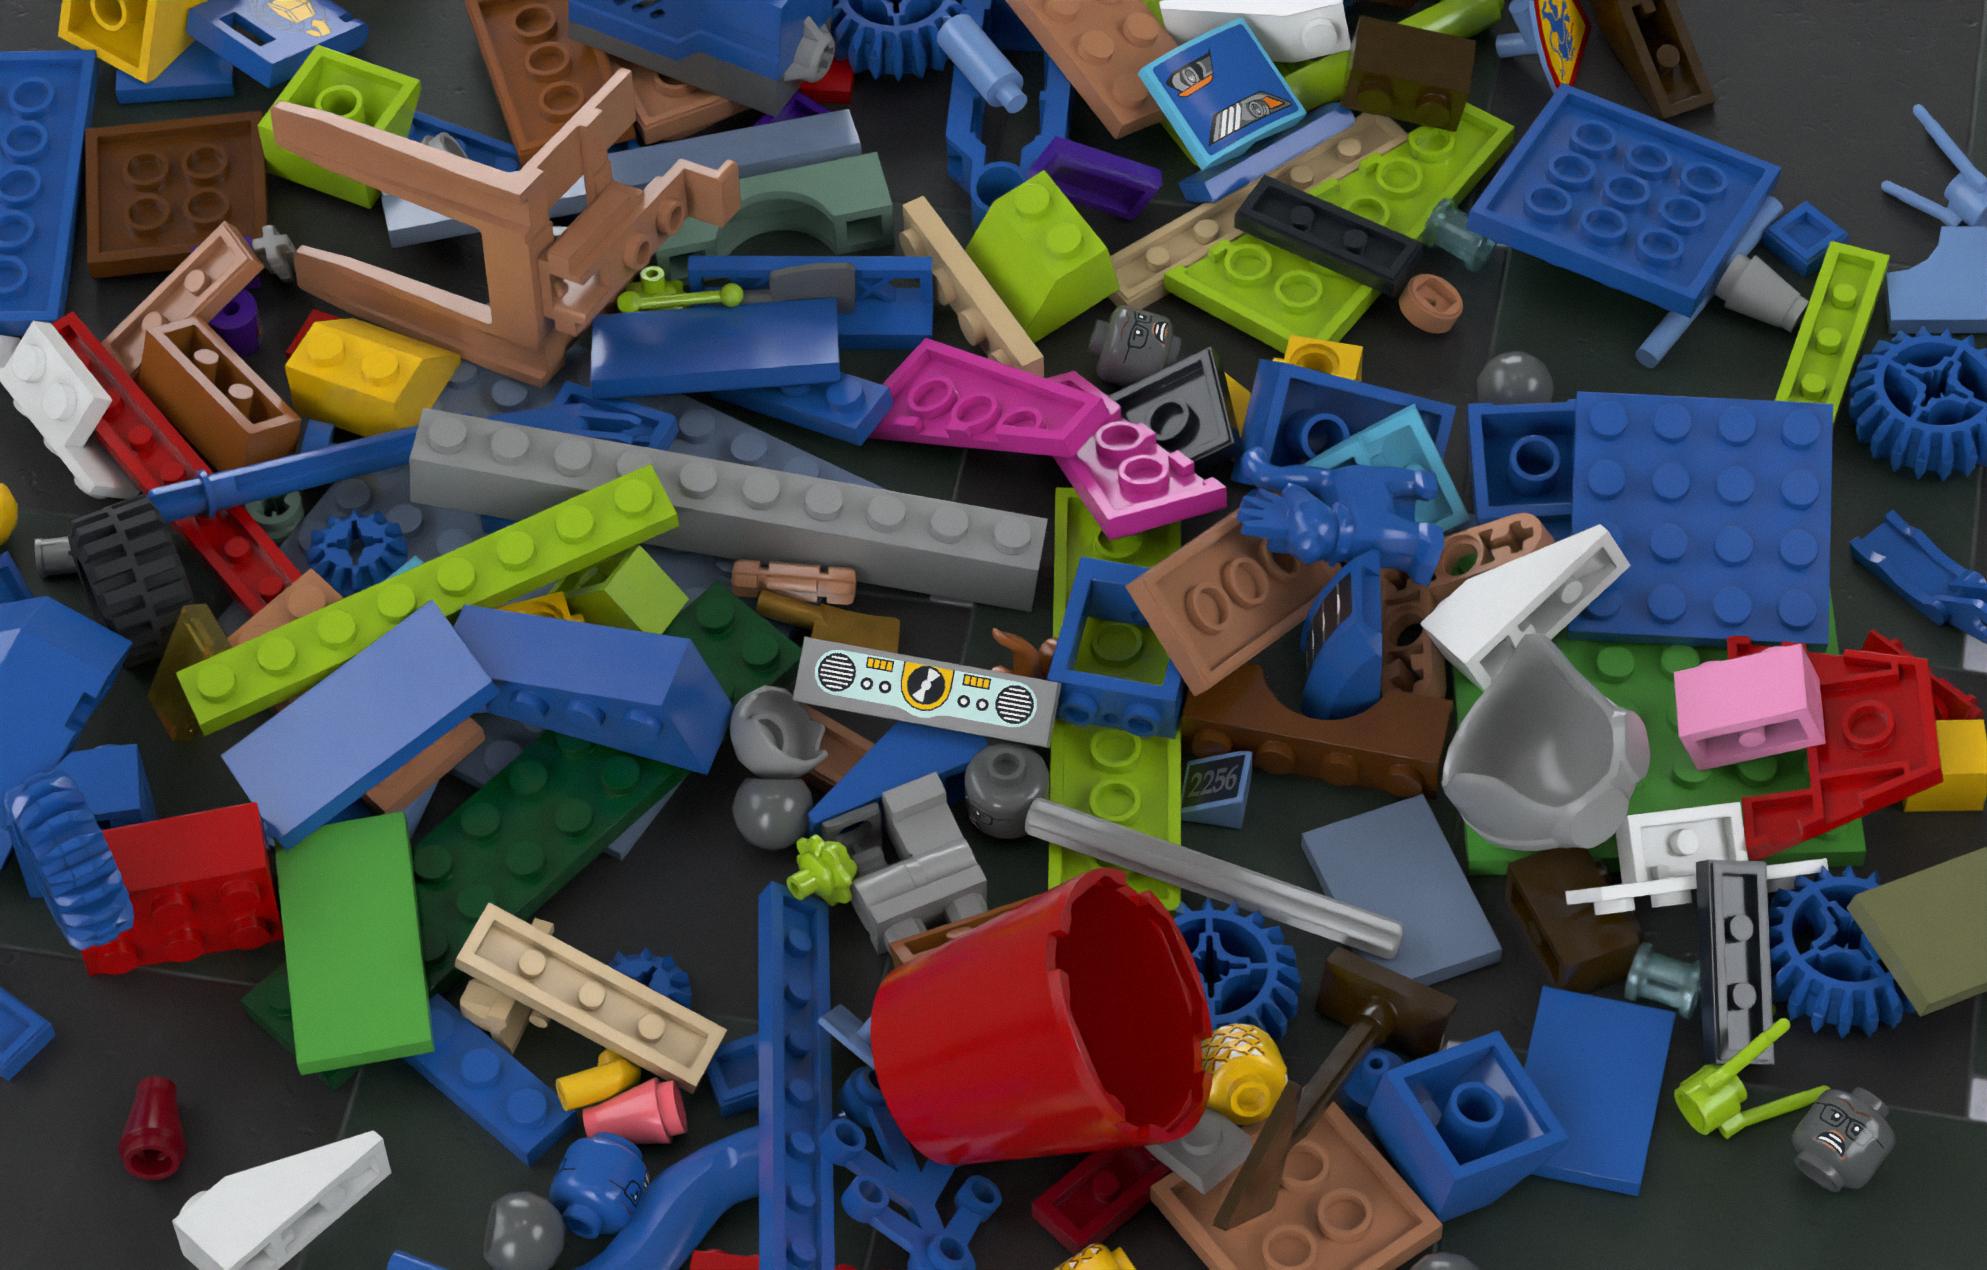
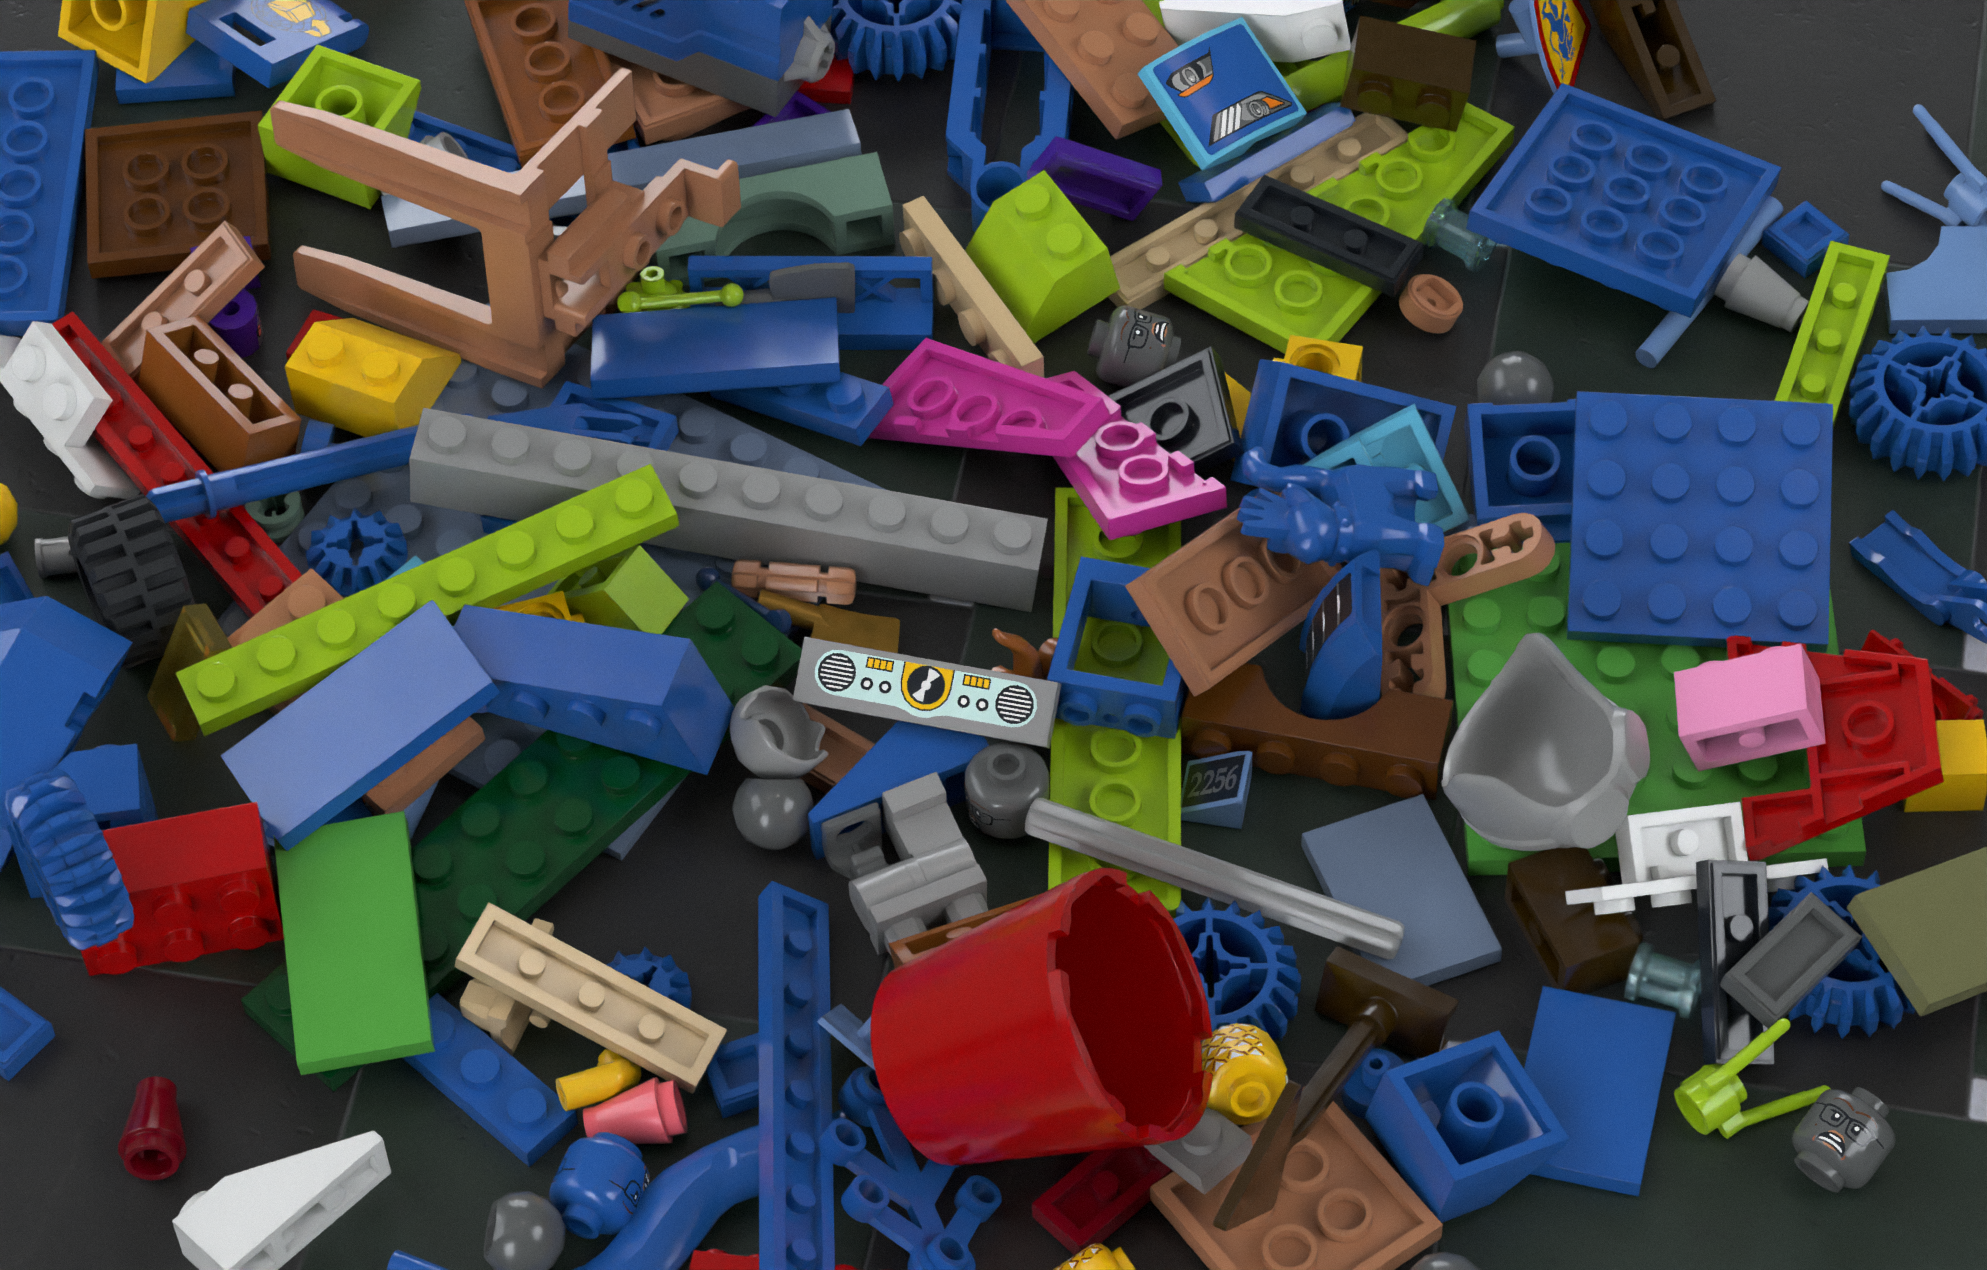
(276, 253): light grey axle -> none
(778, 618): none -> dark blue hinge
(823, 871): lime plant -> none
(982, 63): medium blue cylinder -> none
(1532, 594): white slope -> none
(1790, 960): none -> dark grey tile

